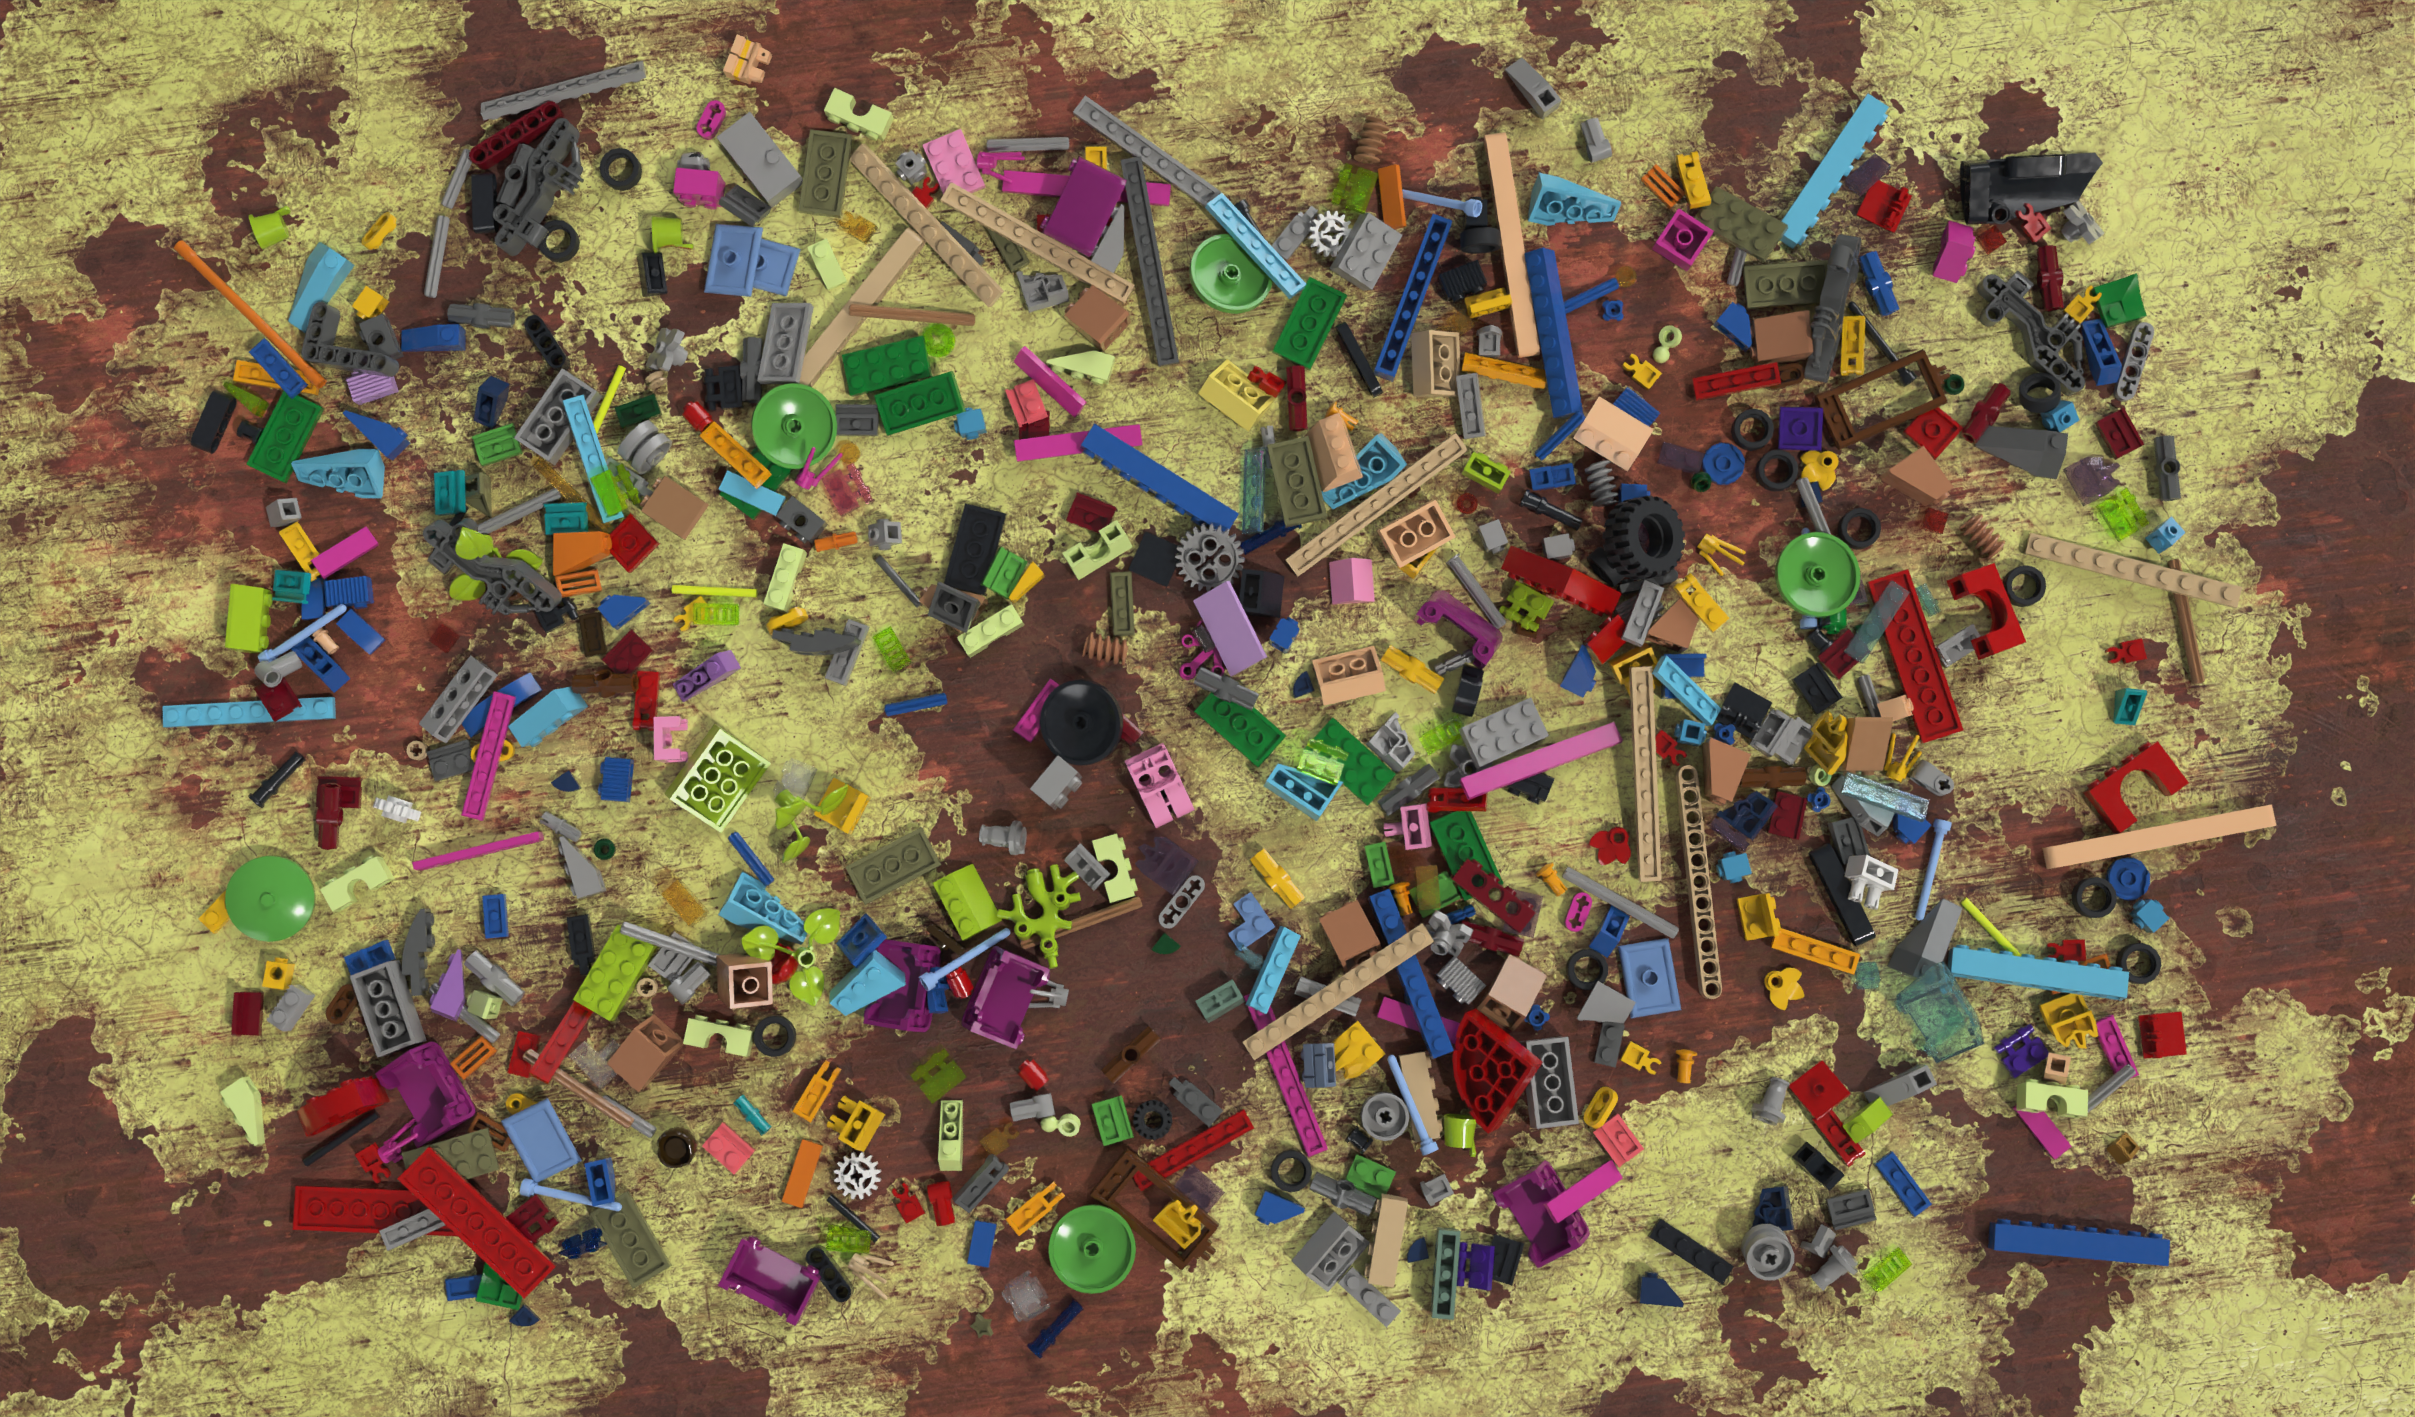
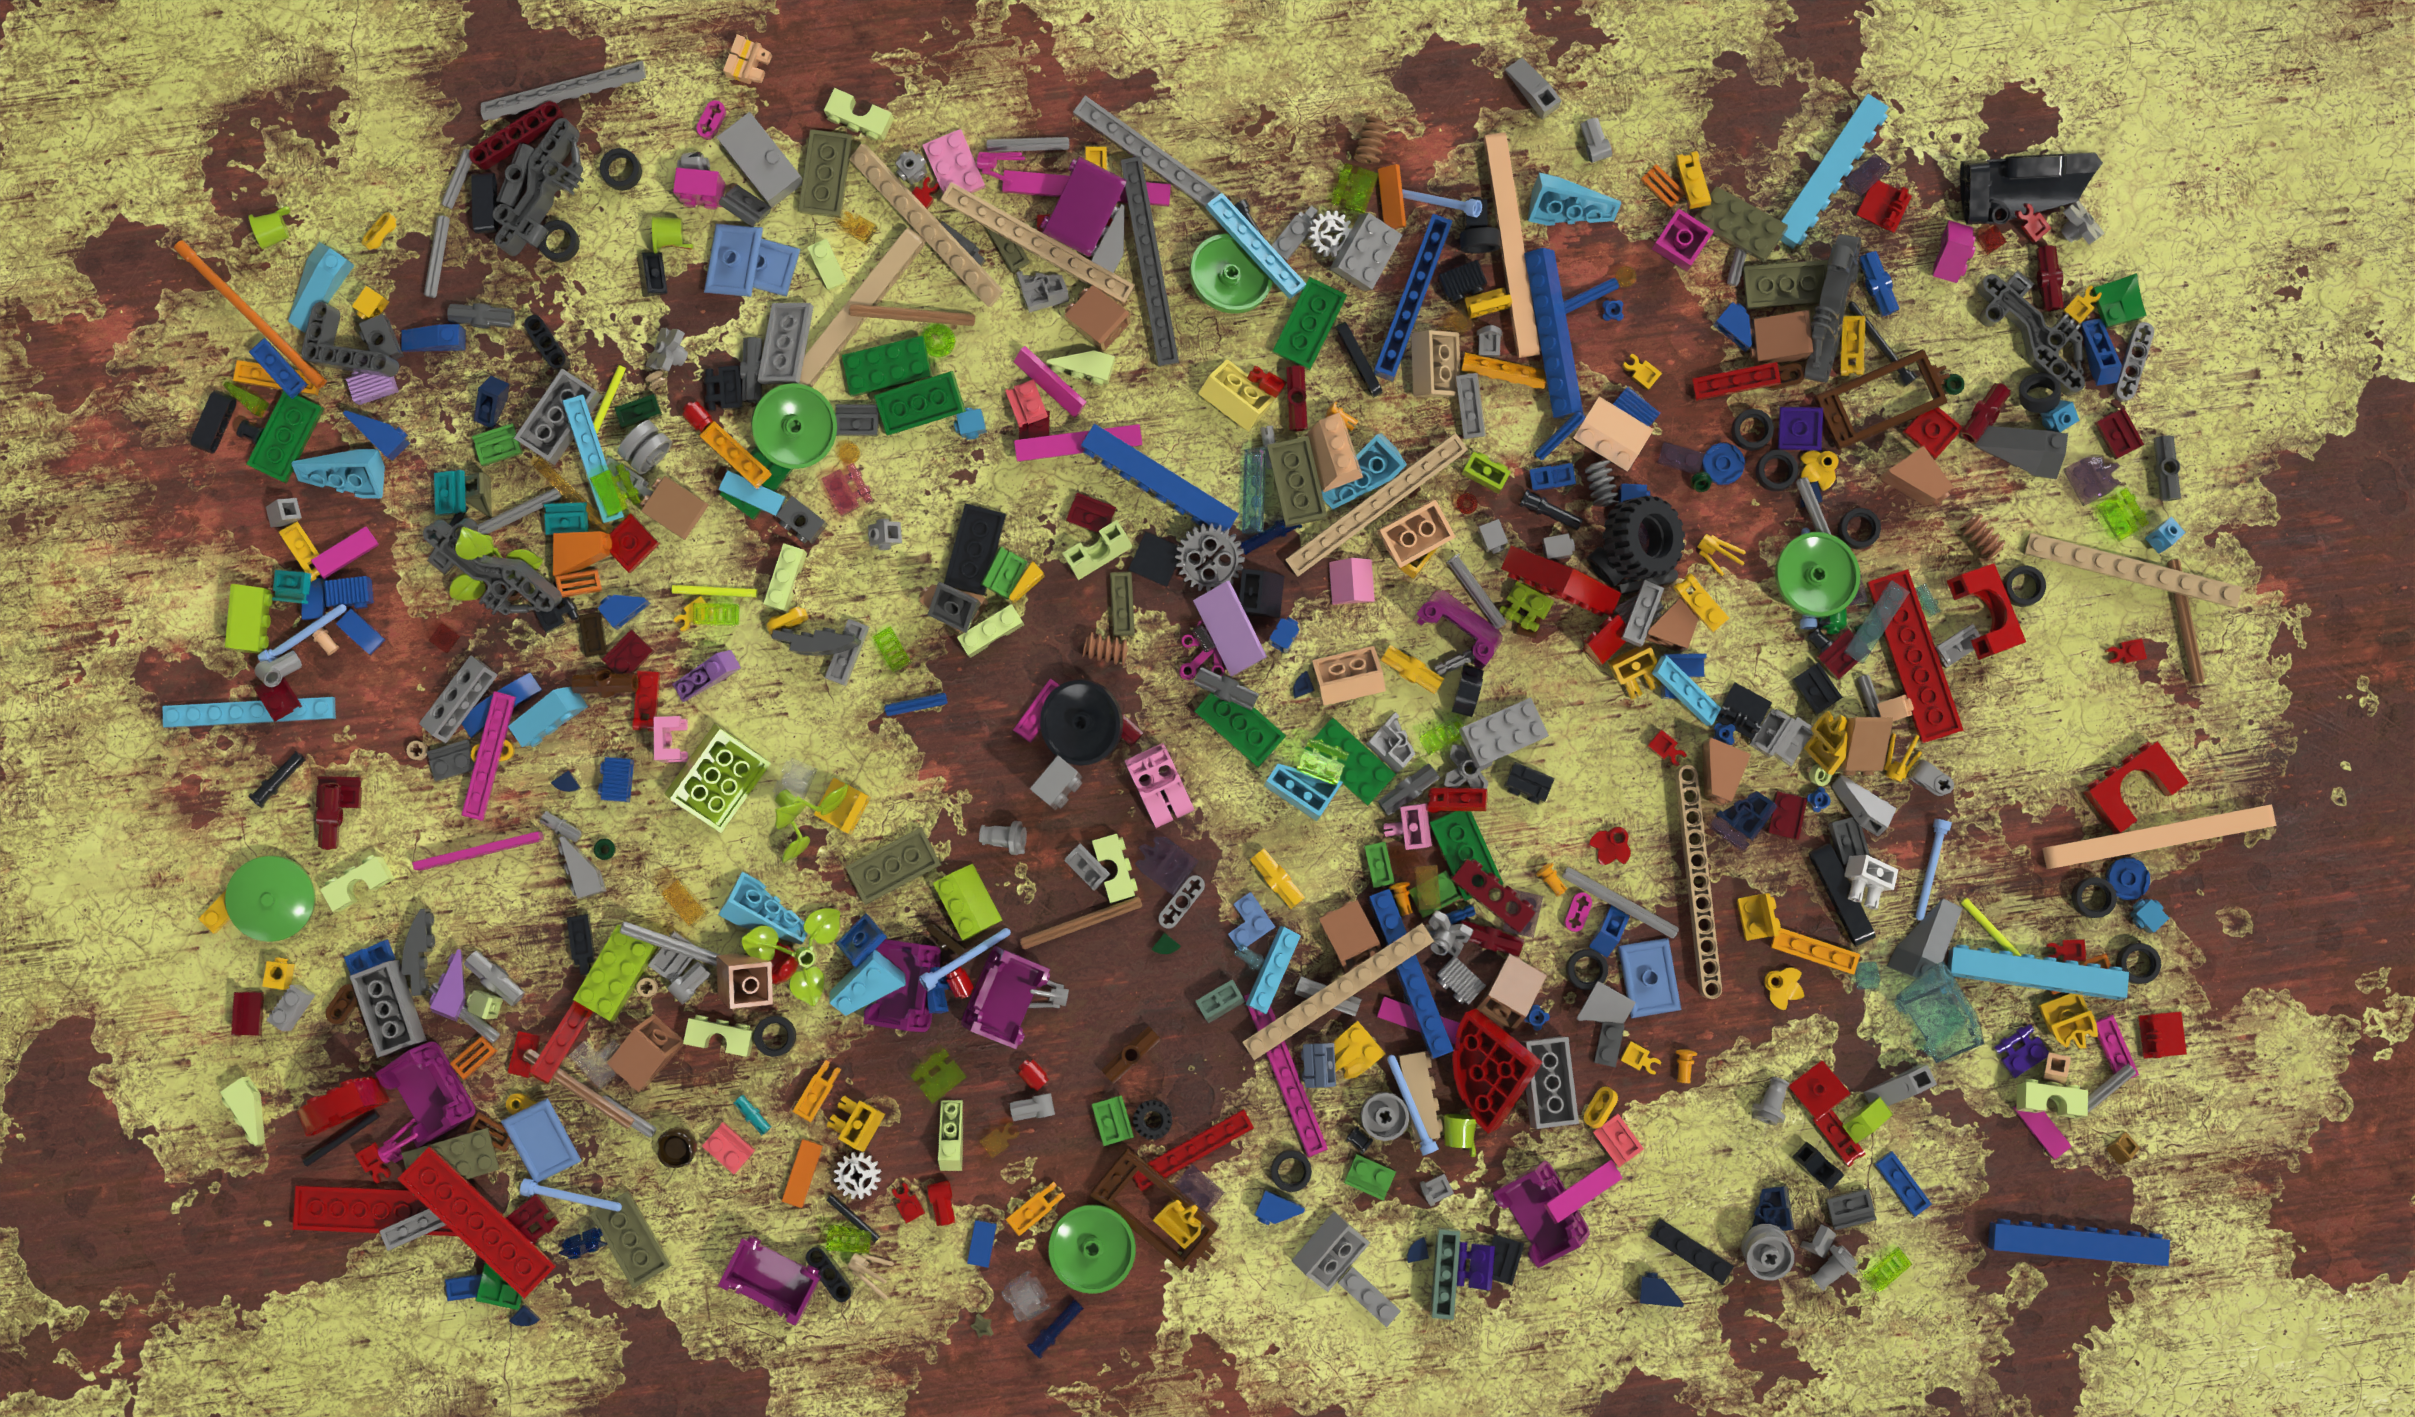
(321, 664): blue slope -> none
(397, 809): white gear -> none
(495, 916): blue plate -> none
(601, 1181): blue slope -> none
(751, 859): blue axle -> none
(805, 477): dark pink plant -> none
(836, 541): orange axle -> none
(898, 581): dark grey bar -> none
(980, 1183): dark grey plate -> none
(1049, 921): lime plant -> none
(1050, 1123): yellowish green plate -> none
(1196, 1101): dark grey hinge -> none
(1342, 1194): dark grey piece -> none
(1387, 1240): tan brick -> none
(1540, 760): dark pink tile -> none
(1580, 674): blue slope -> none
(1645, 773): tan plate -> none
(1661, 354): yellowish green plate -> none
(1690, 732): dark azure brick -> none
(1733, 867): dark azure brick -> none
(1773, 777): reddish brown piece -> none
(1884, 797): clear light blue plate -> none
(1908, 829): blue slope -> none
(1934, 521): clear red plate -> none
(2128, 705): teal slope -> none

